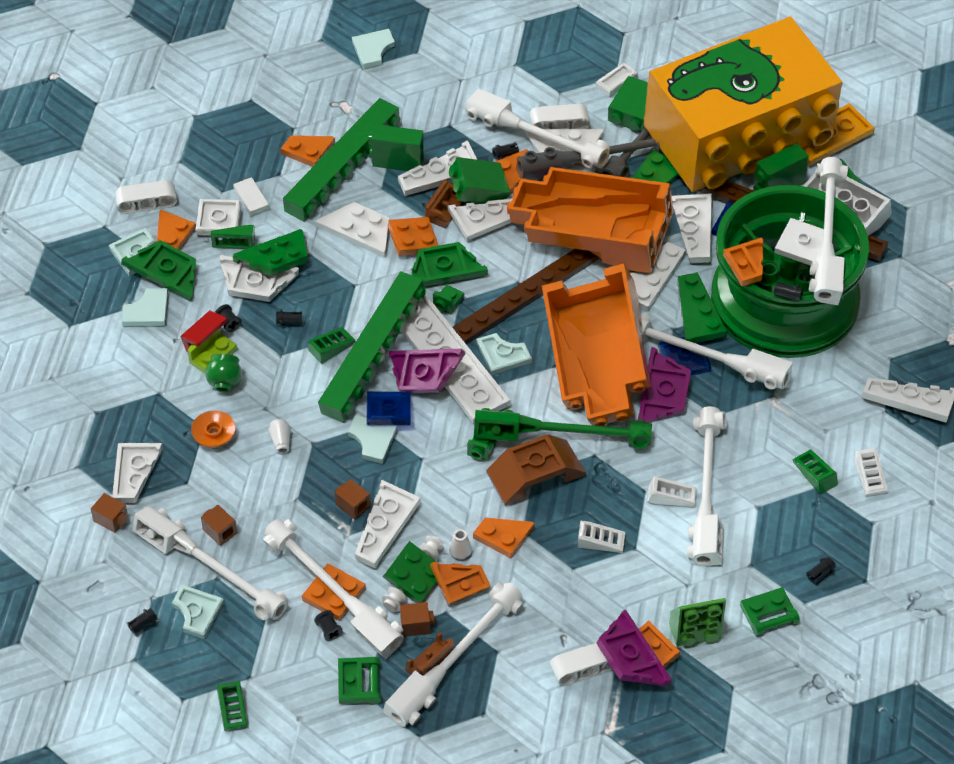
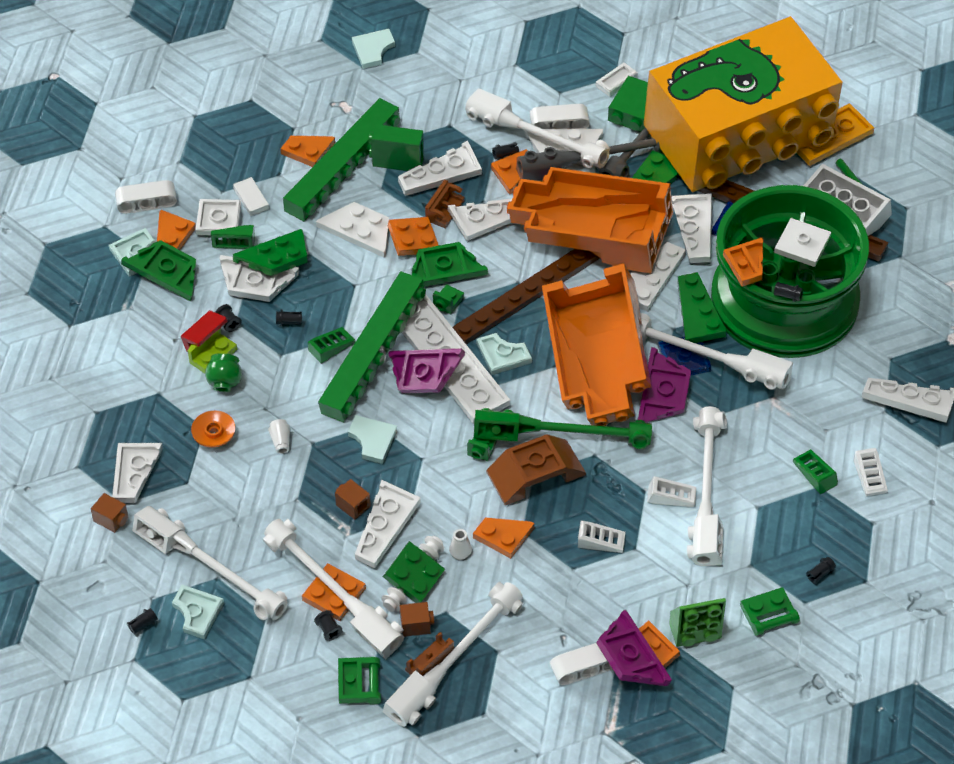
(148, 310): light aqua tile -> none
(218, 525): dark orange brick -> none
(227, 688): green slope -> none
(388, 408): clear blue plate -> none
(459, 580): orange wing -> none
(478, 180): green brick -> none
(782, 168): green brick -> none
(828, 267): white bar -> none

